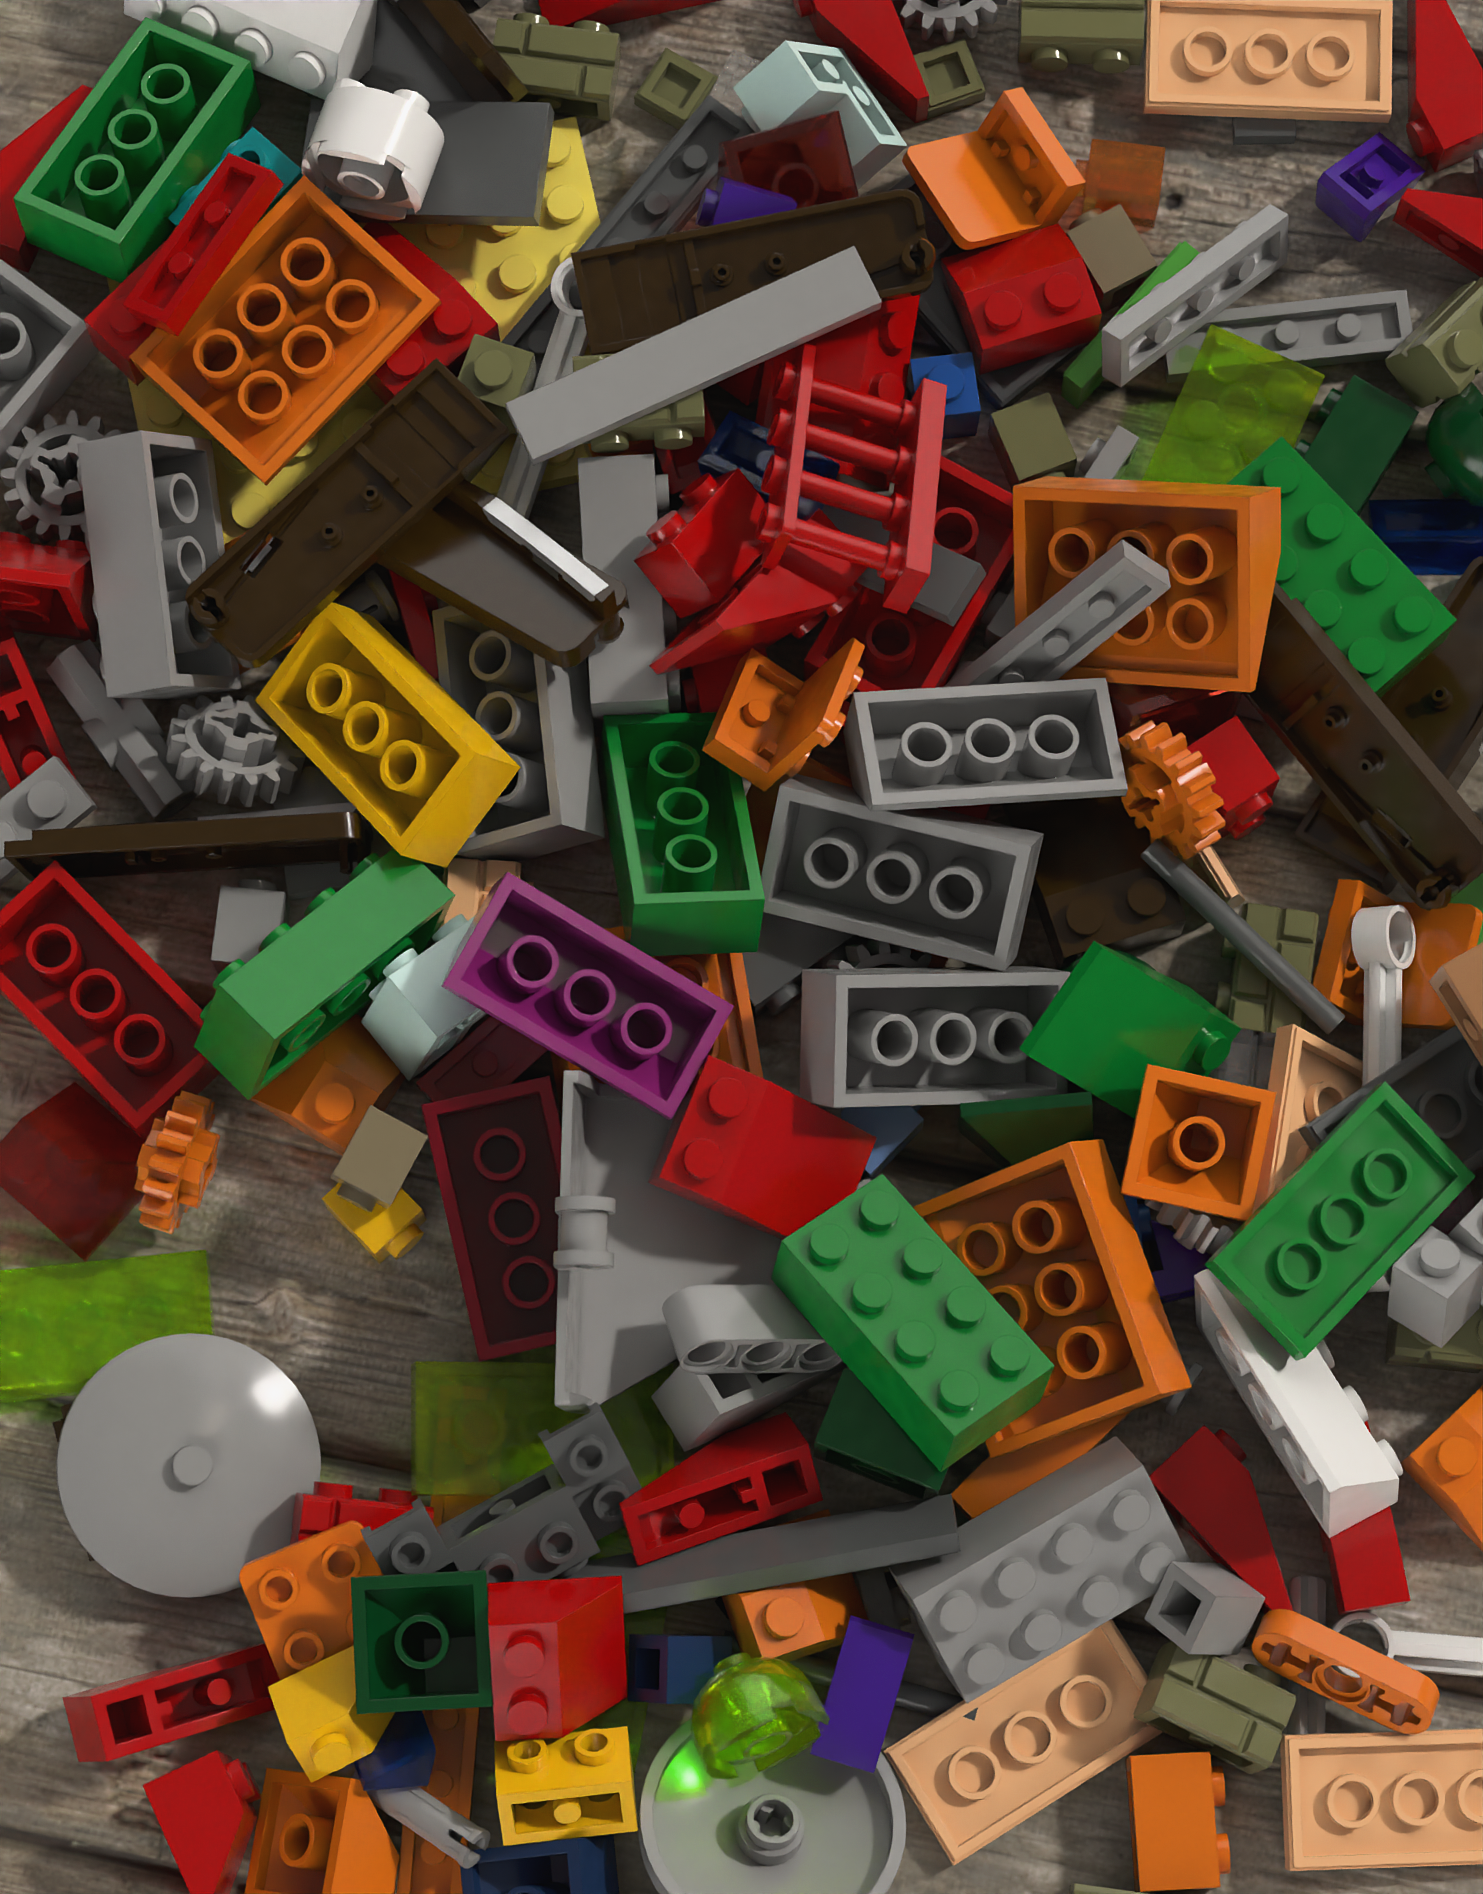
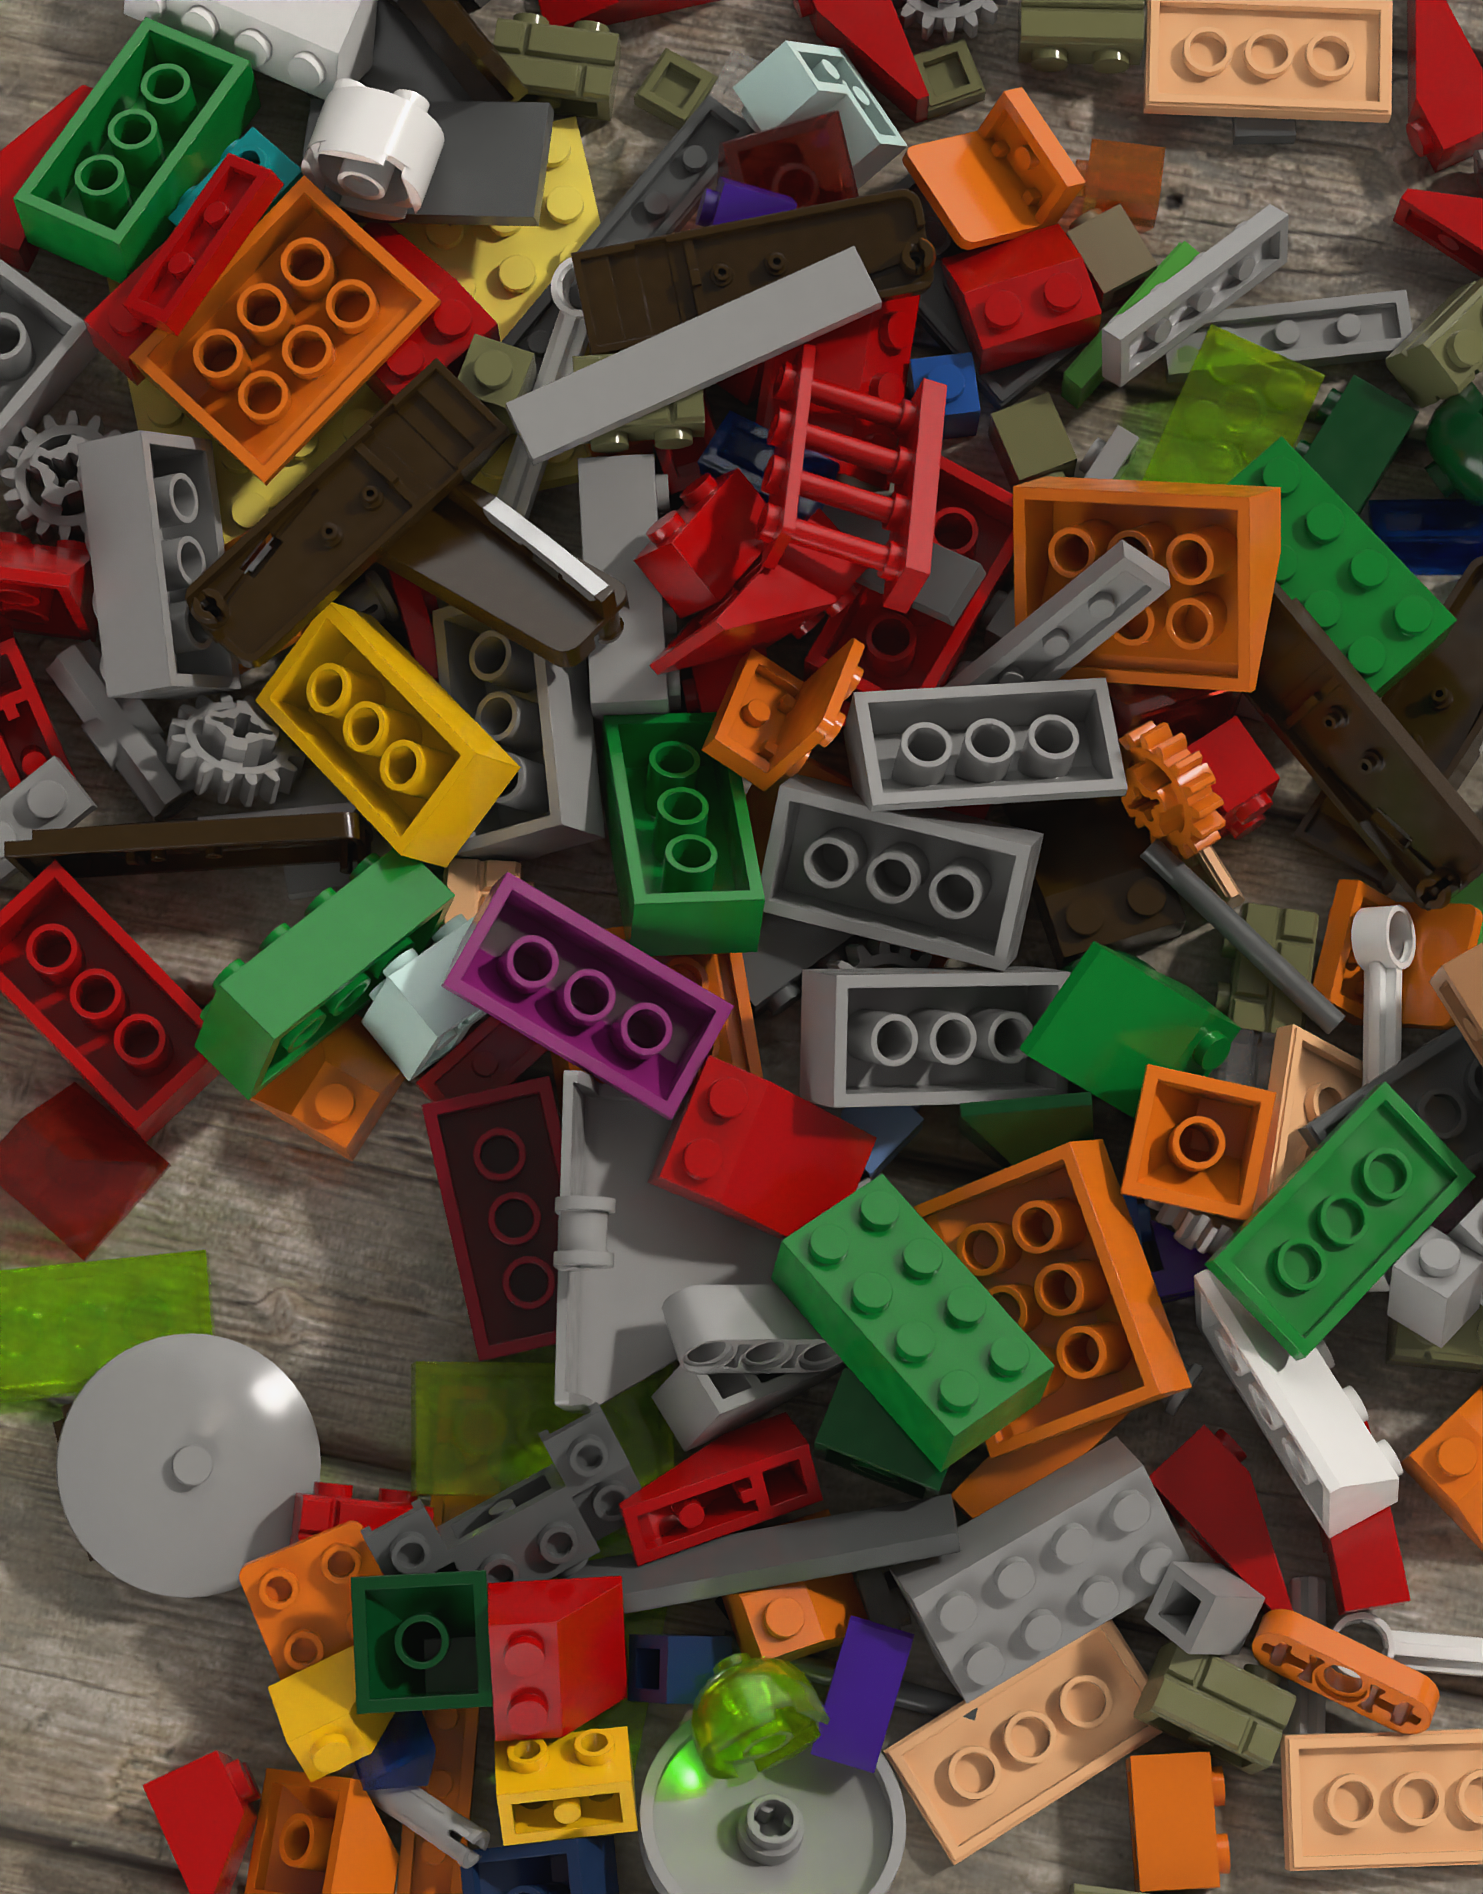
(170, 1703): red slope -> none
(177, 1162): orange gear -> none
(245, 919): light grey brick -> none
(377, 1160): dark tan brick -> none
(382, 1230): yellow brick -> none
(1365, 185): dark purple slope -> none

